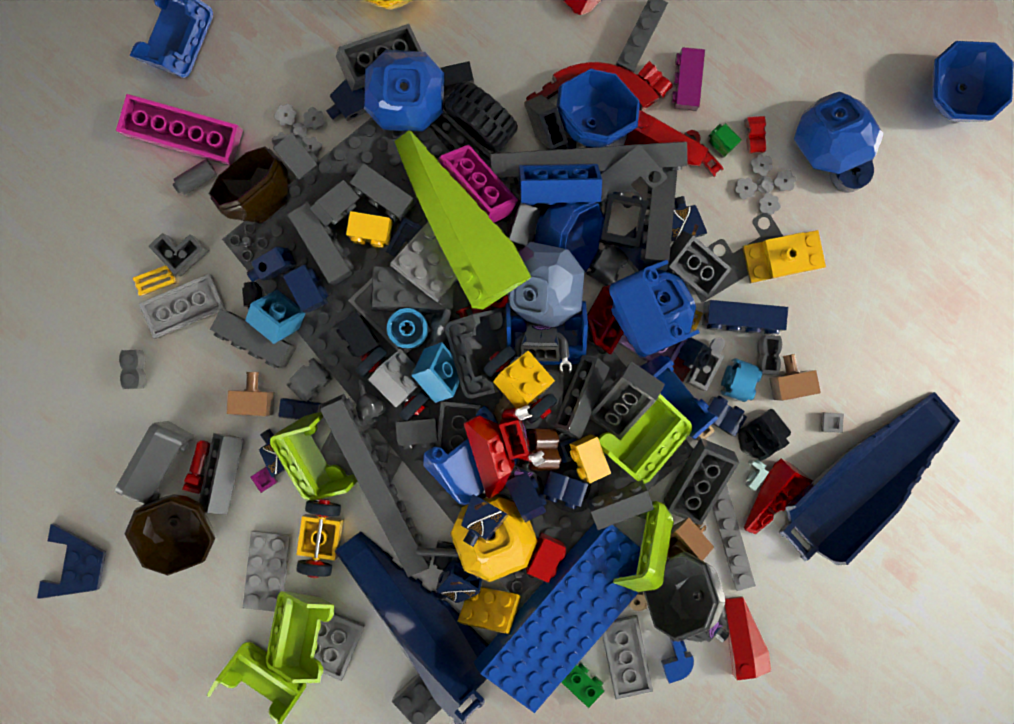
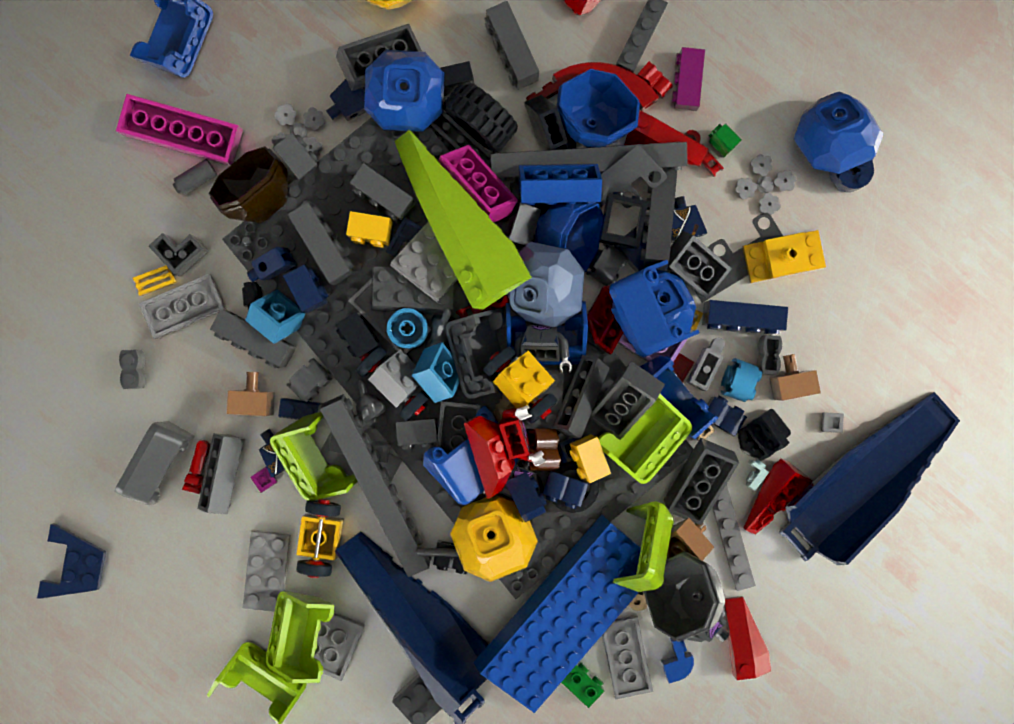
(170, 545): dark brown rock -> none
(335, 204): dark grey brick -> none
(457, 584): dark blue torso -> none
(481, 520): dark blue torso -> none
(490, 610): yellow plate -> none
(512, 45): none -> dark grey brick
(546, 558): red brick -> none
(620, 504): dark grey brick -> none
(695, 354): black brick -> none
(756, 137): red leg -> none
(984, 74): blue rock -> none

